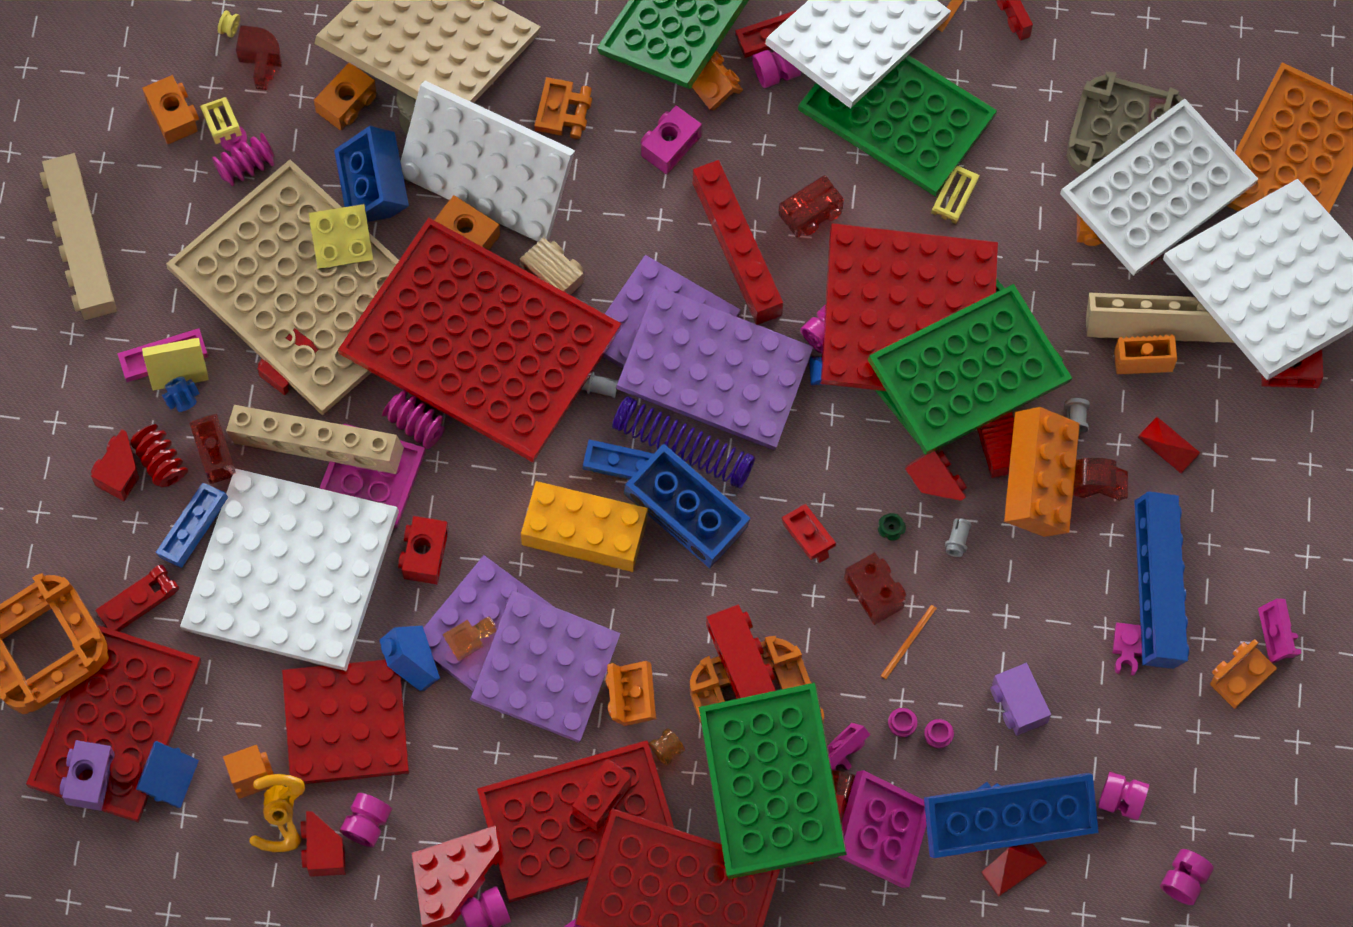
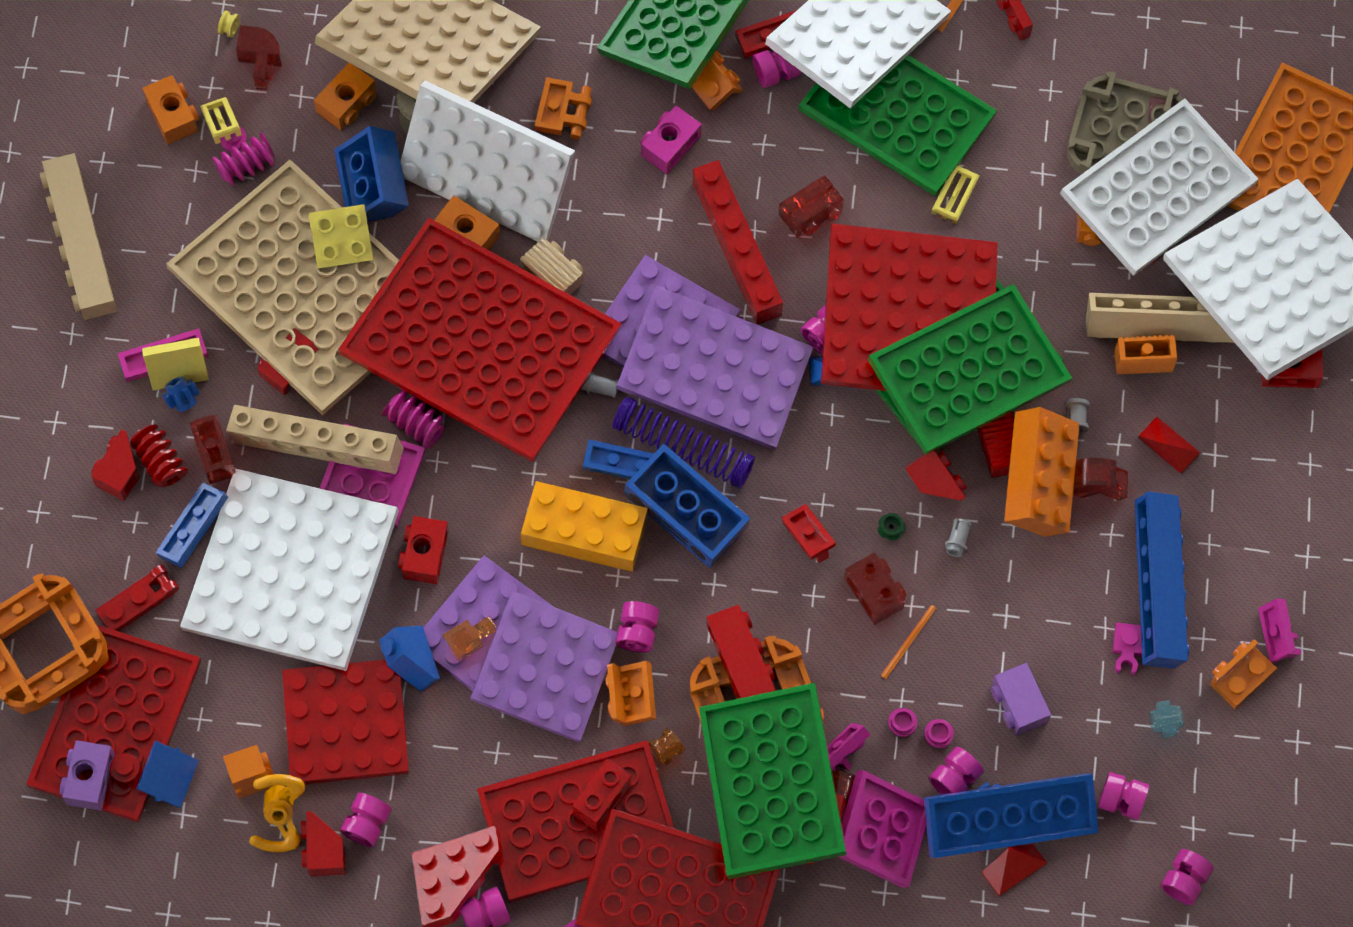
(638, 622): none -> dark pink wheel
(957, 772): none -> dark pink wheel
(1166, 719): none -> clear light blue gear

